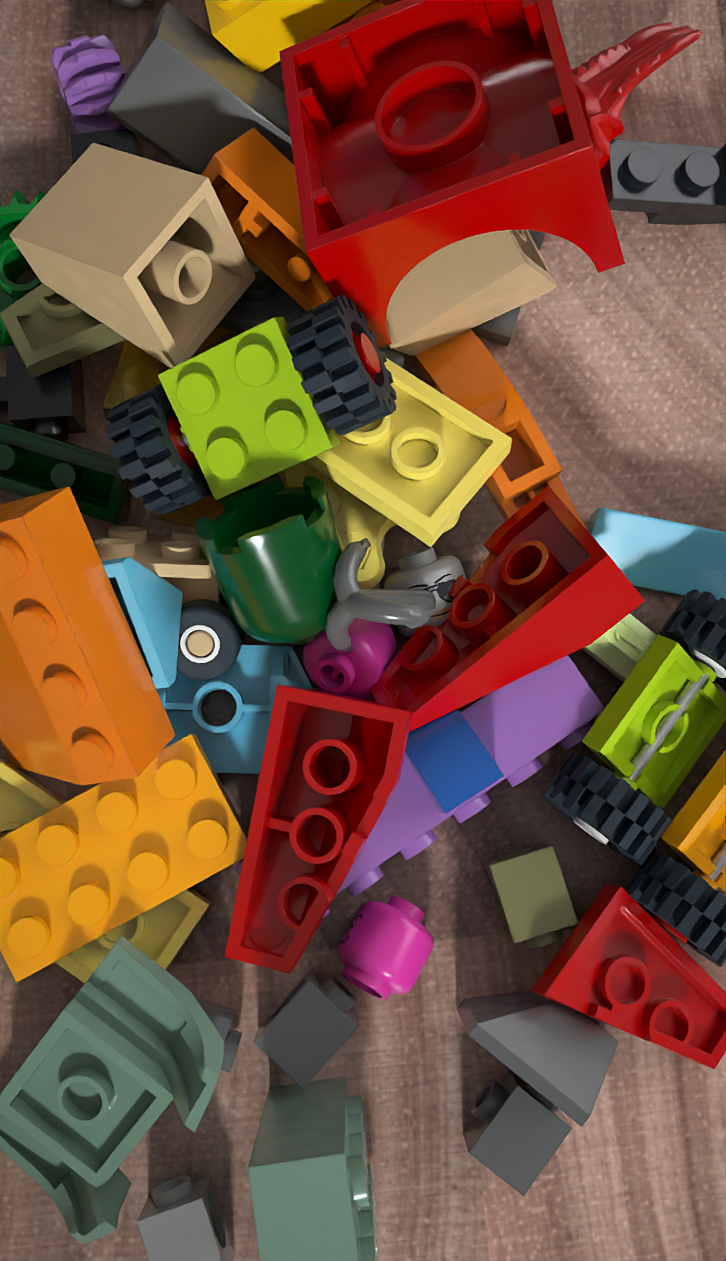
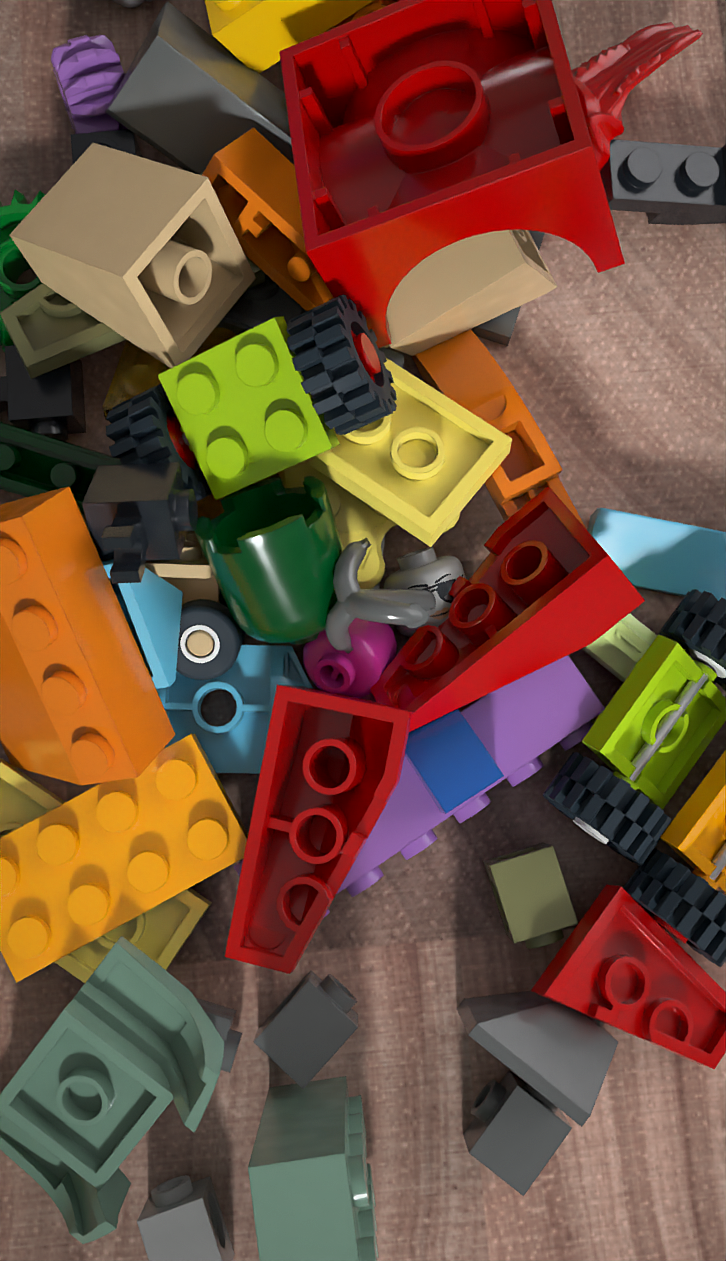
(139, 516): none -> black brick
(385, 947): dark pink head -> none

